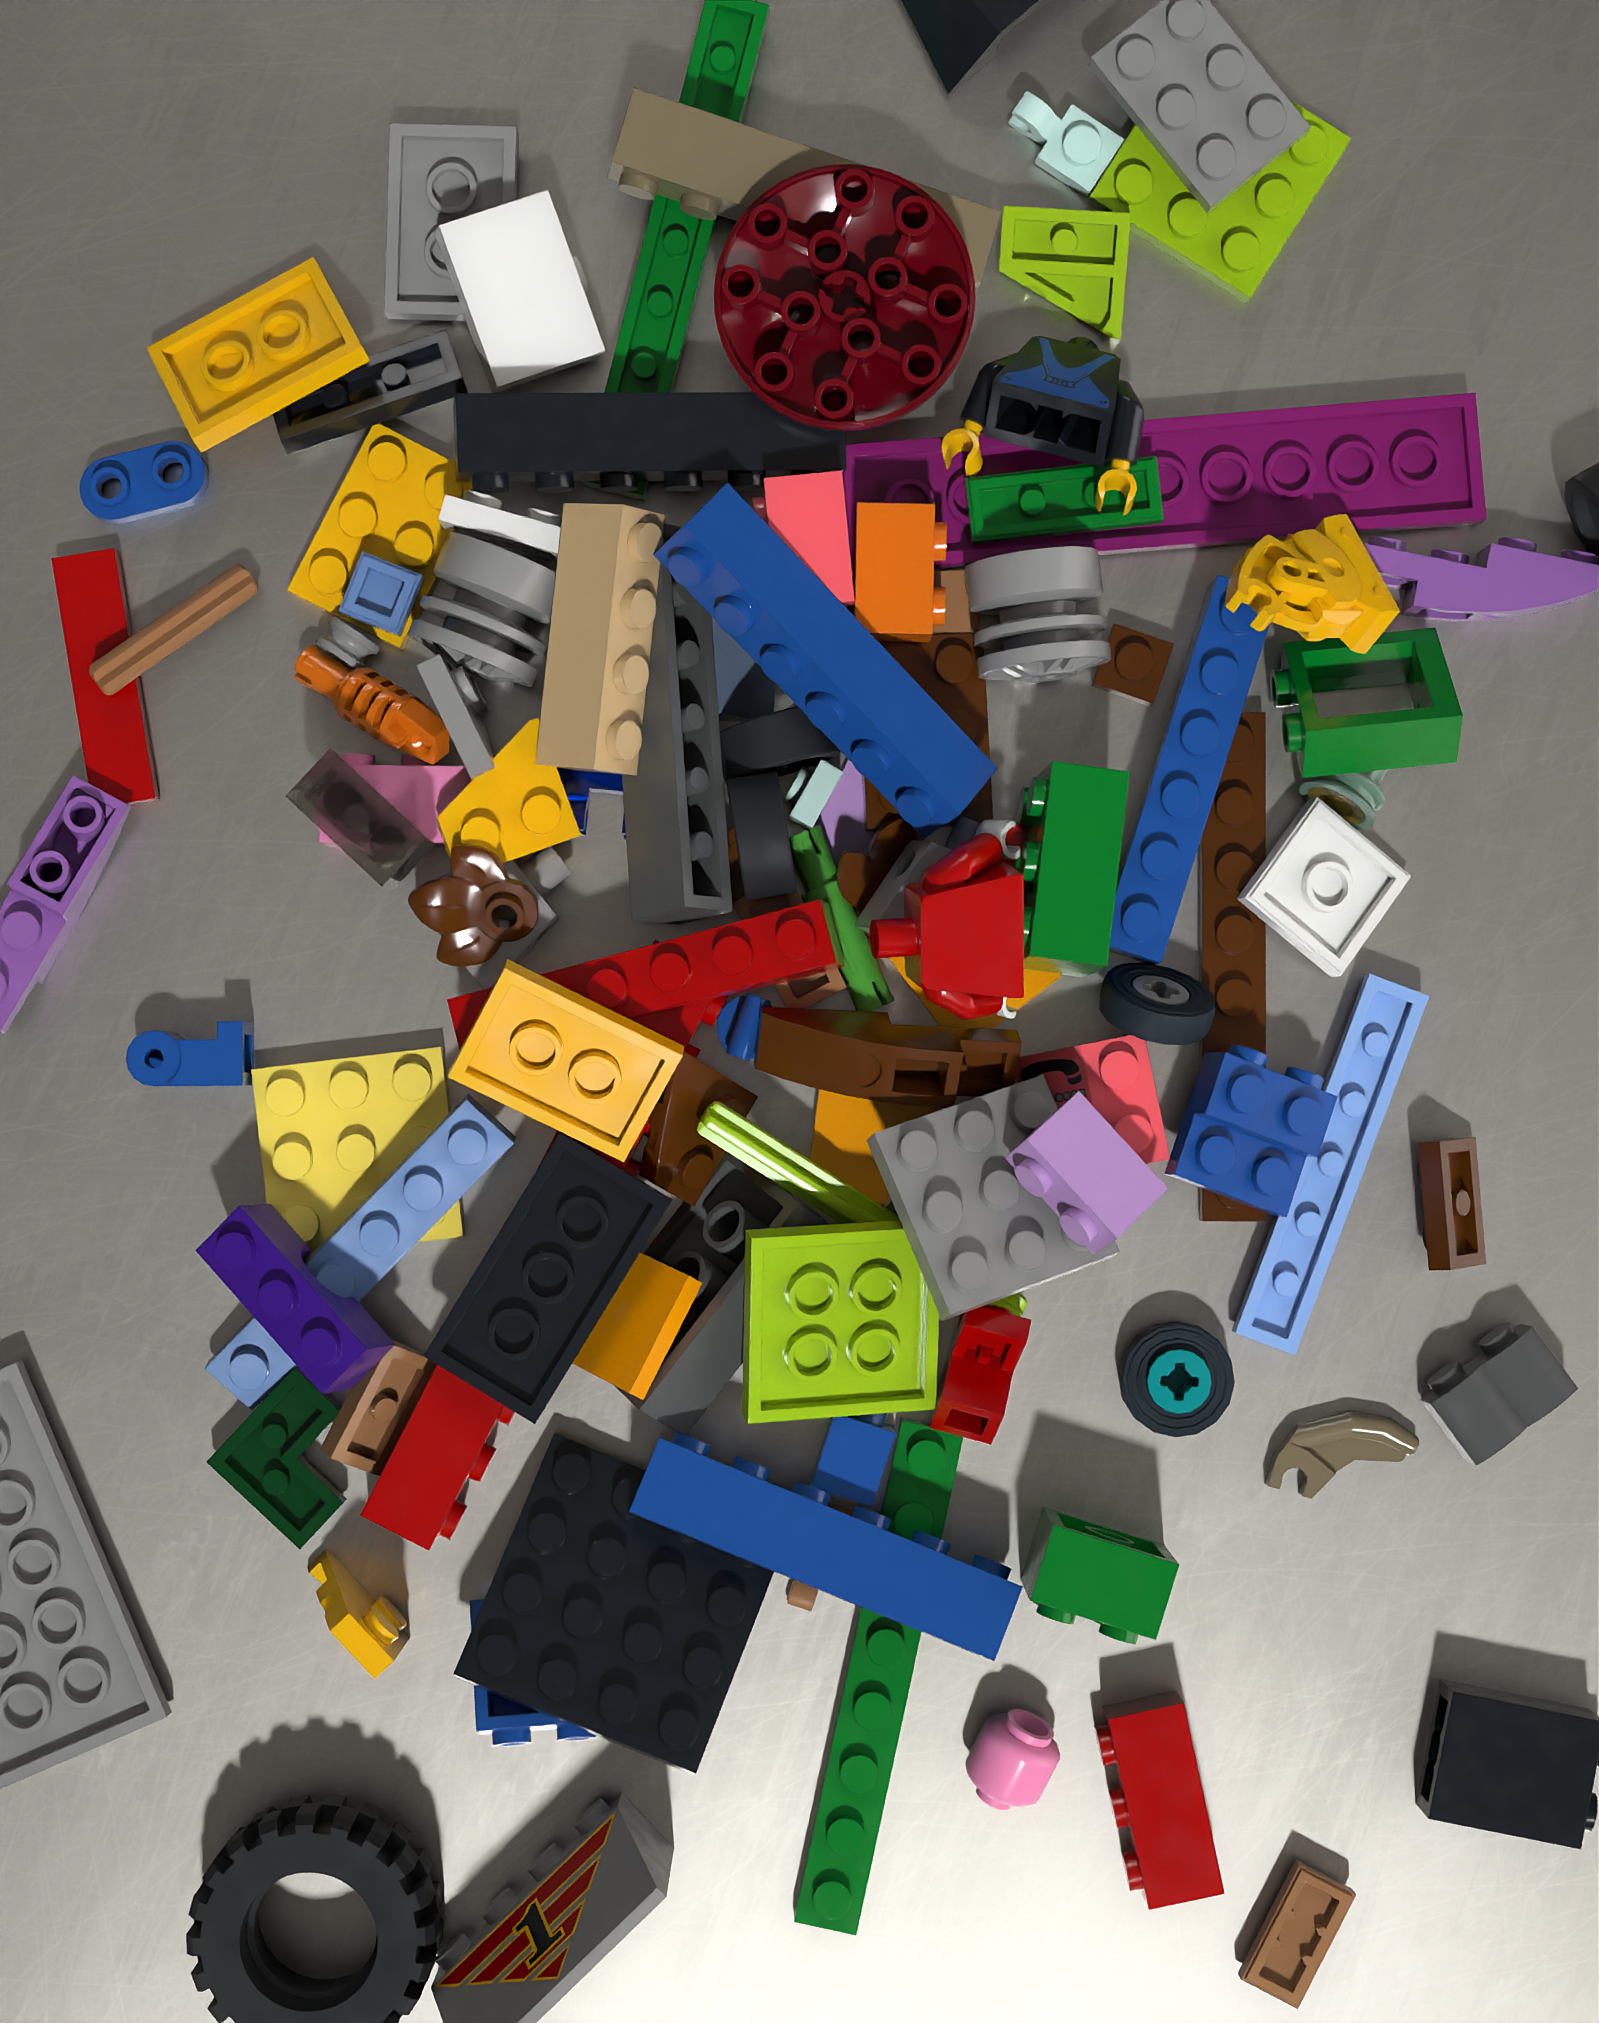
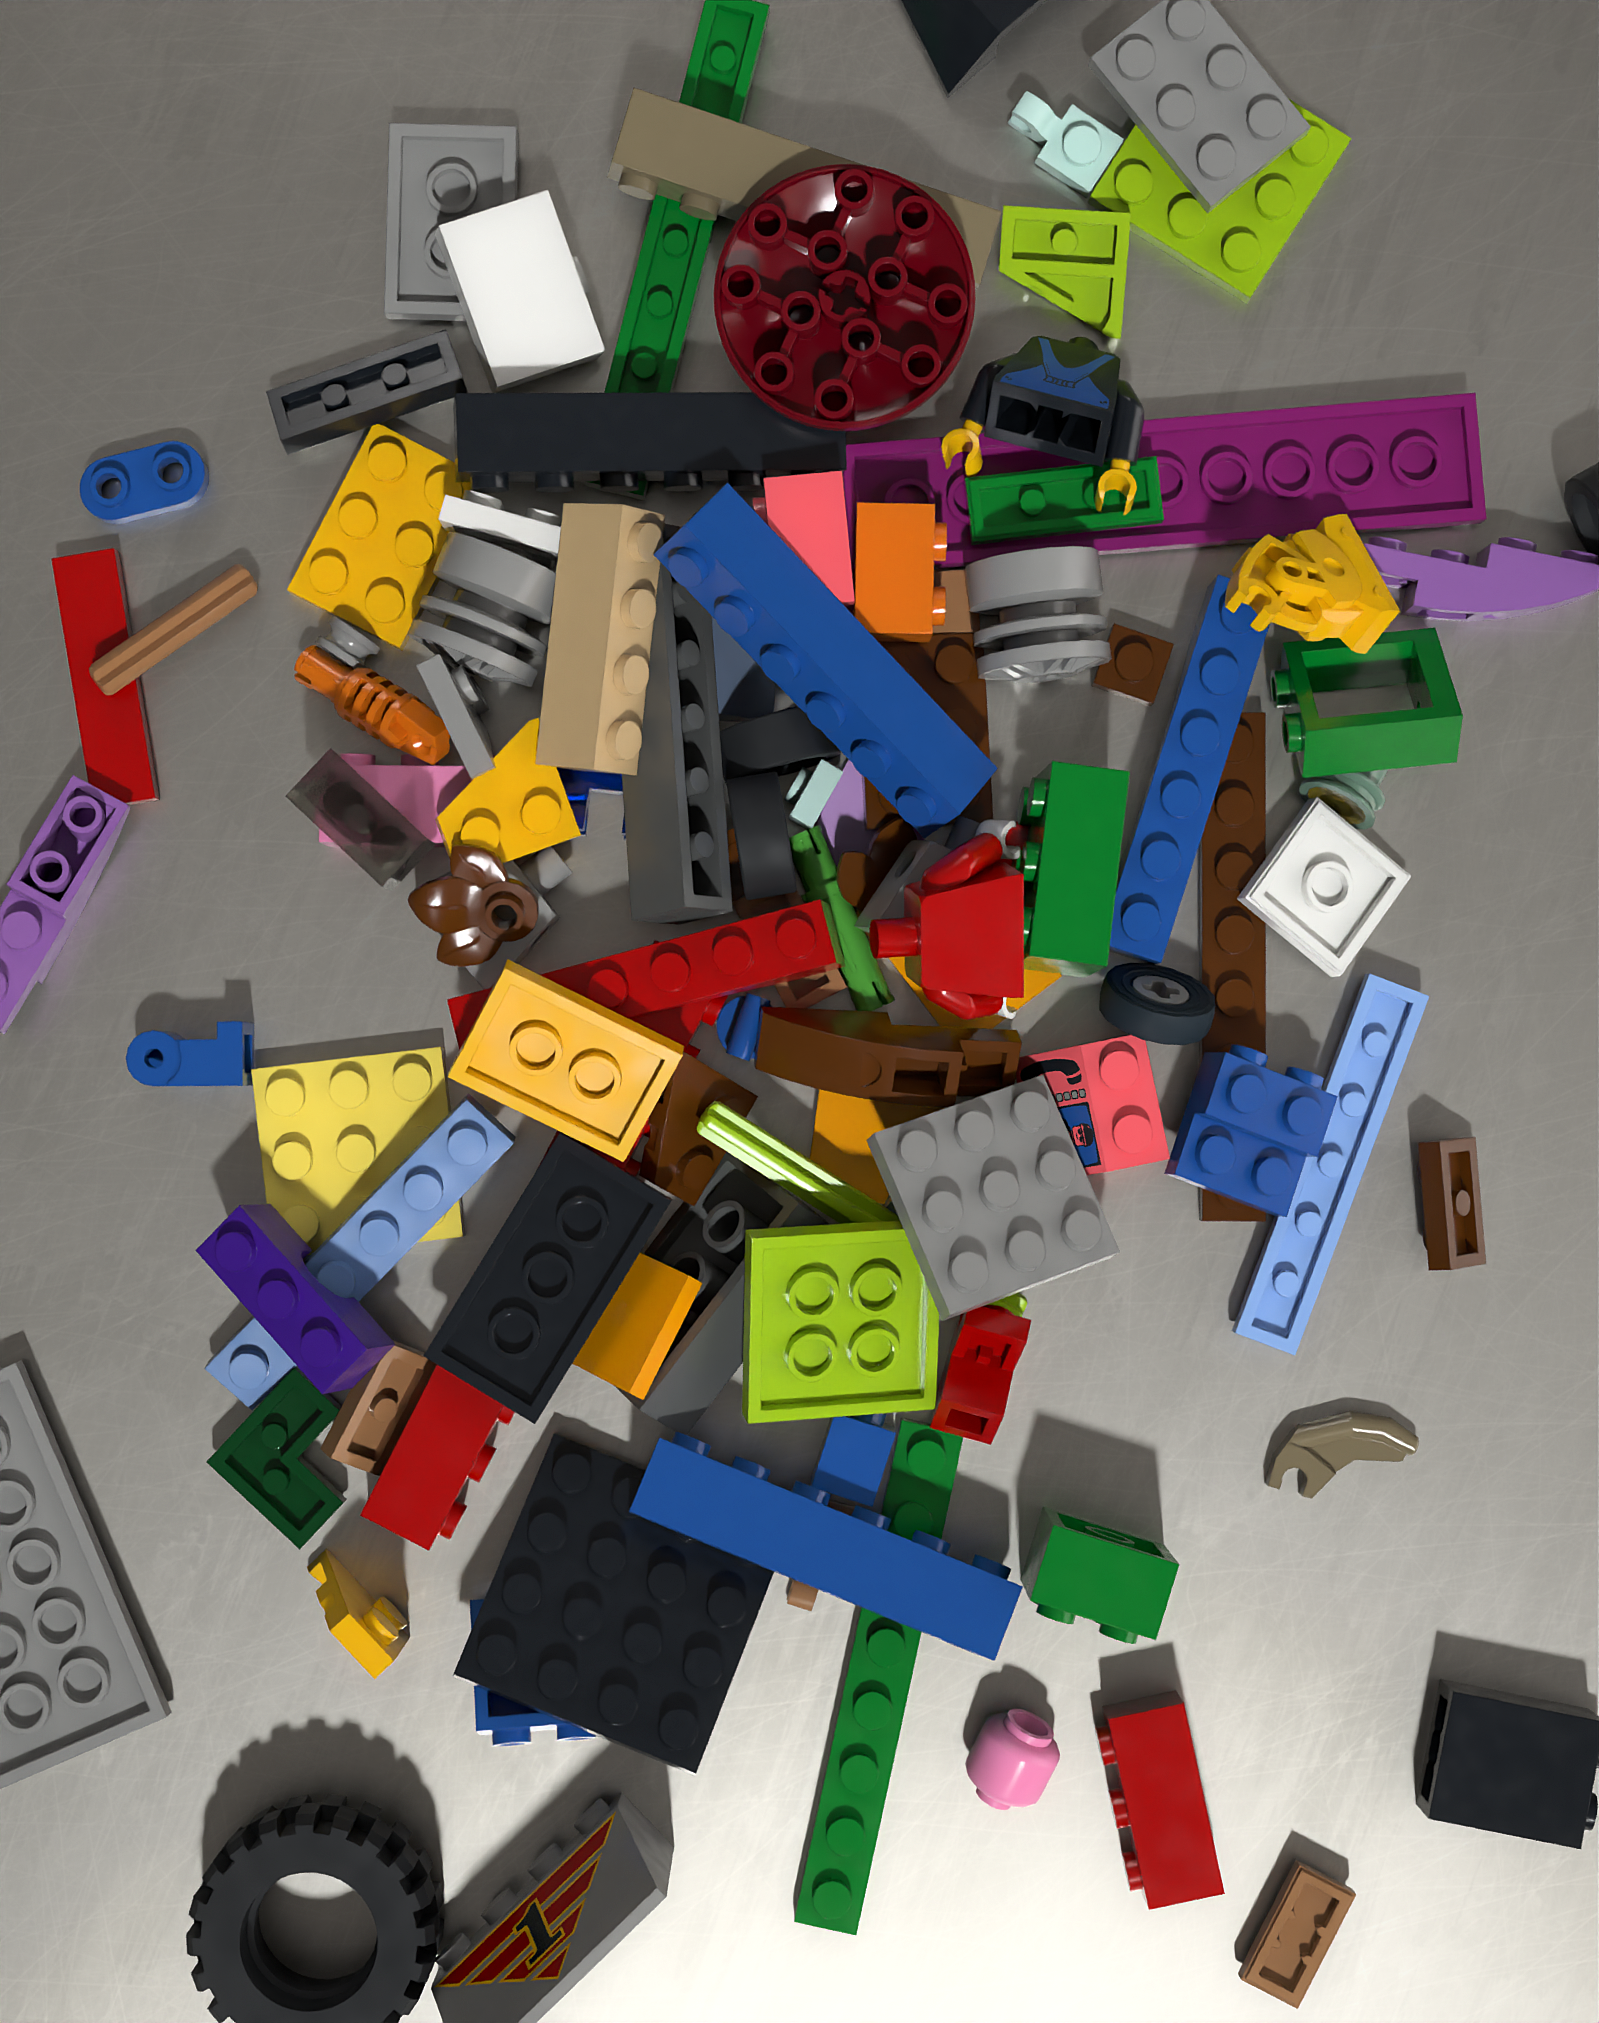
(257, 354): yellow plate -> none
(381, 594): medium blue tile -> none
(1085, 1174): lavender brick -> none
(1156, 1358): black wheel -> none
(1497, 1392): dark grey brick -> none

